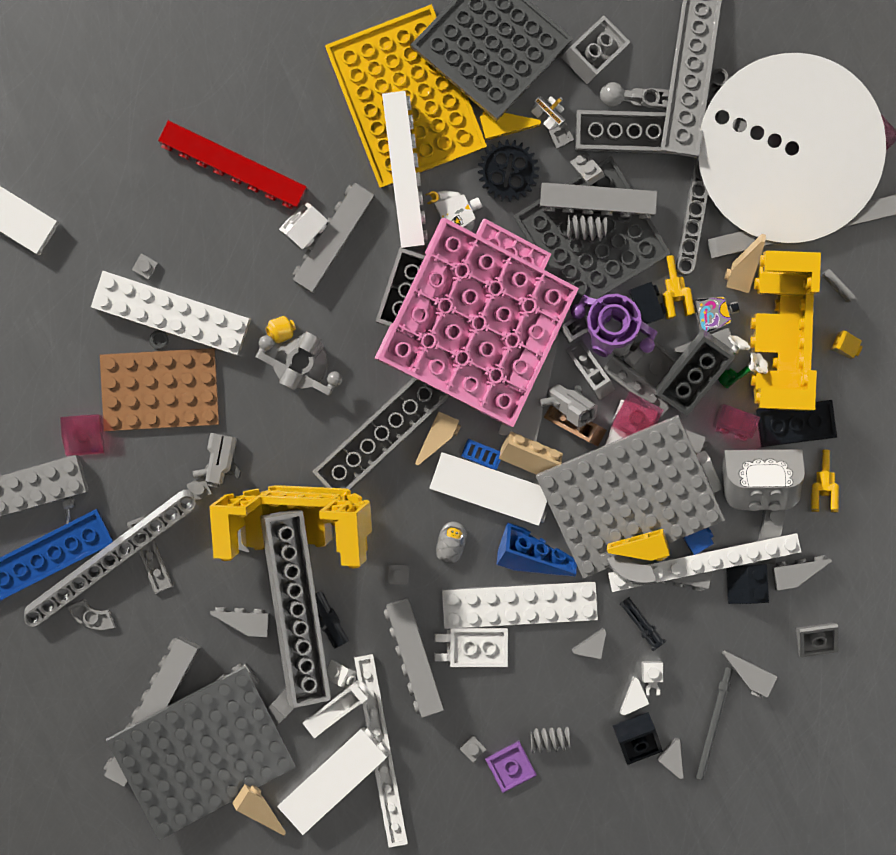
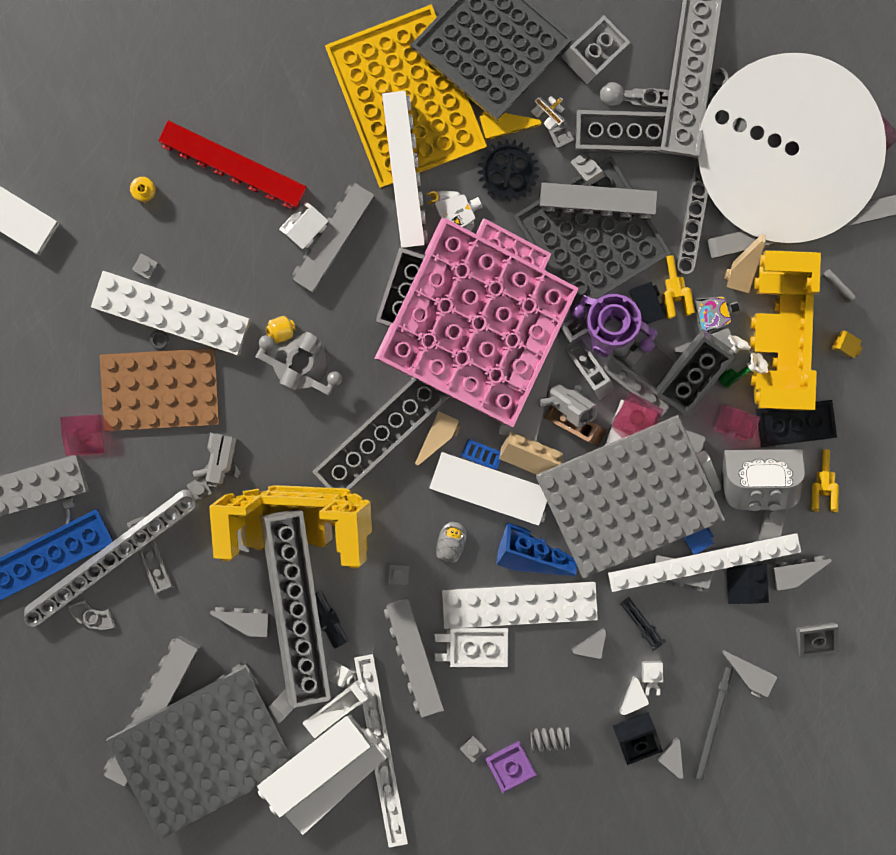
(149, 189): none -> yellow head
(252, 804): tan slope -> none
(314, 766): none -> white brick
(586, 228): light grey piece -> none
(632, 571): light grey tile -> none
(644, 546): yellow slope -> none

